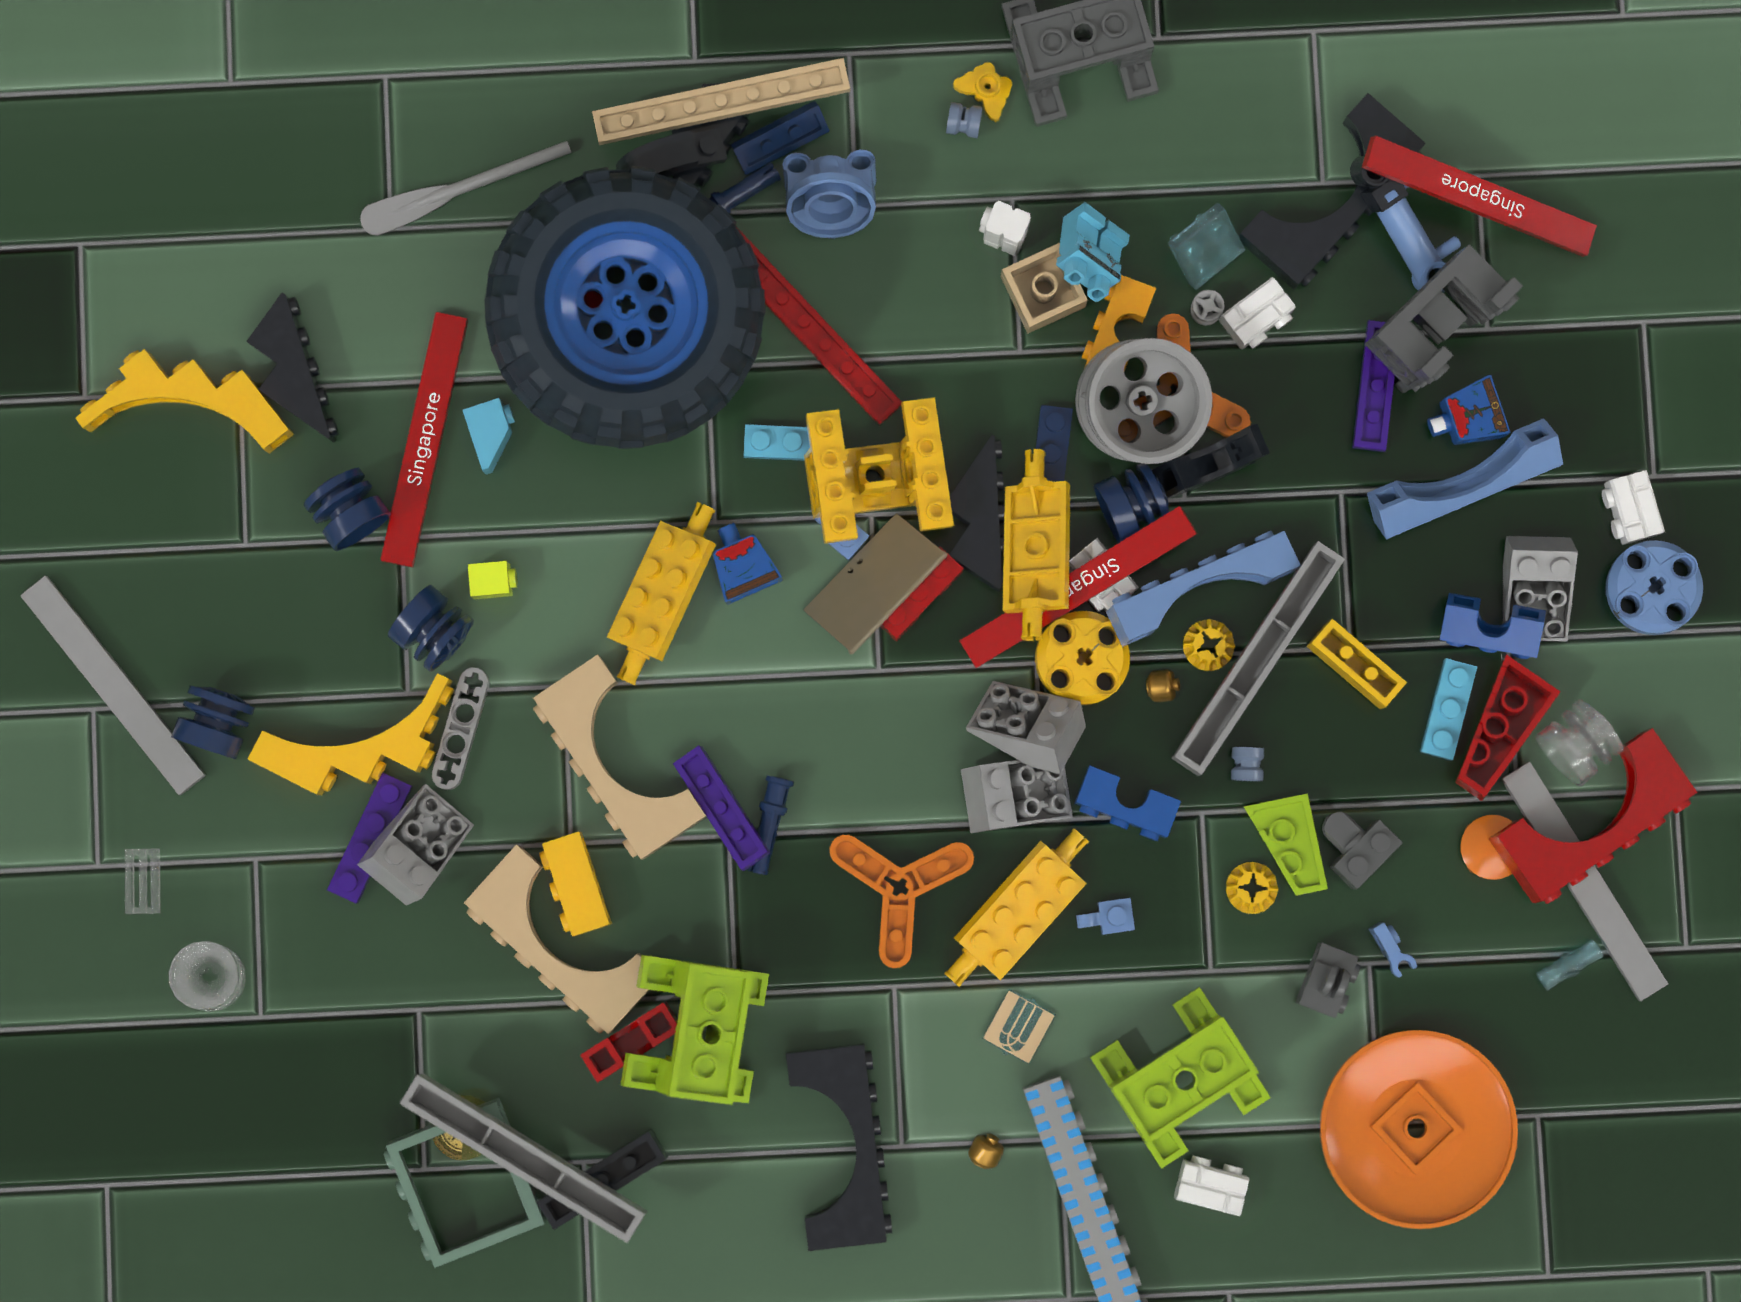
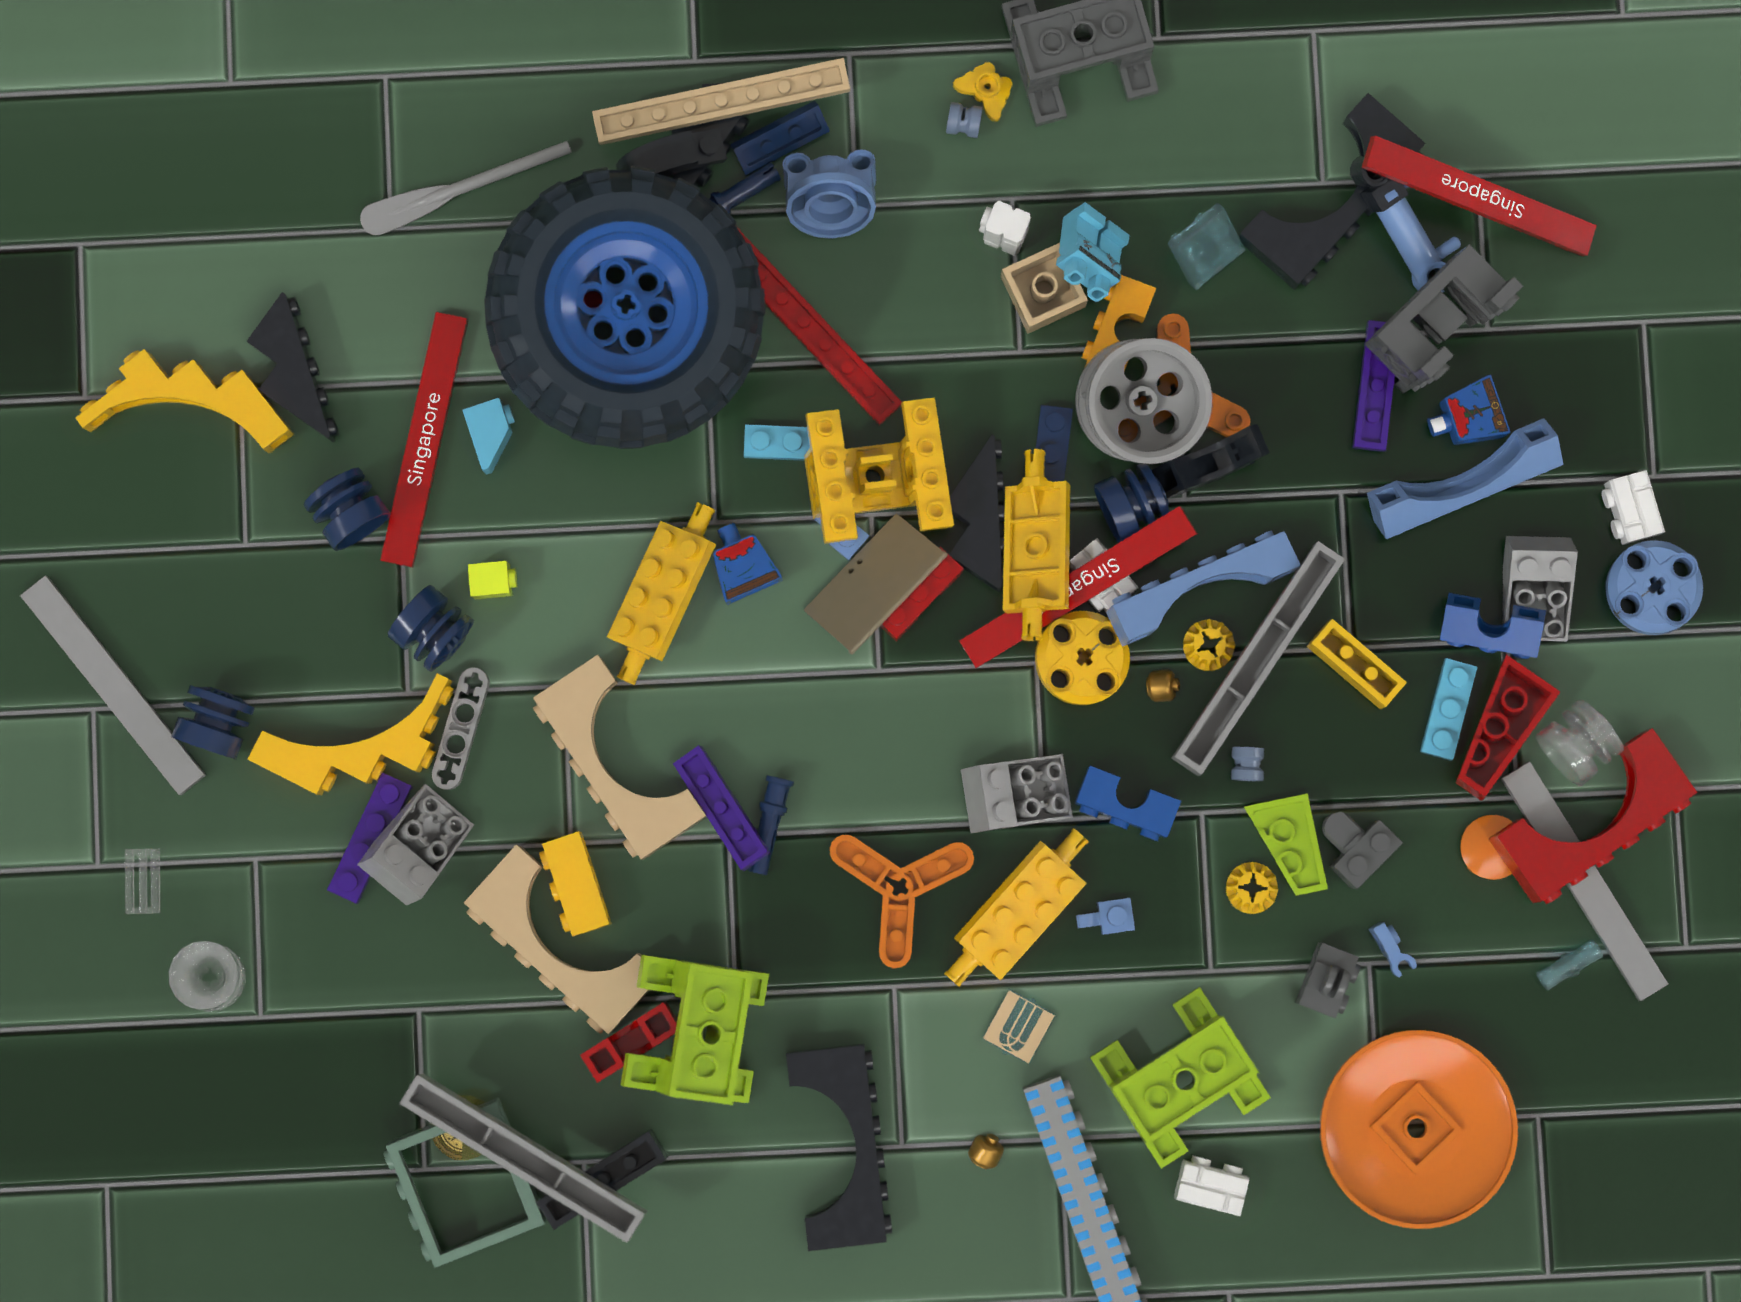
(1029, 725): light grey slope -> none
(1210, 301): light grey wheel -> none
(1257, 314): white brick -> none

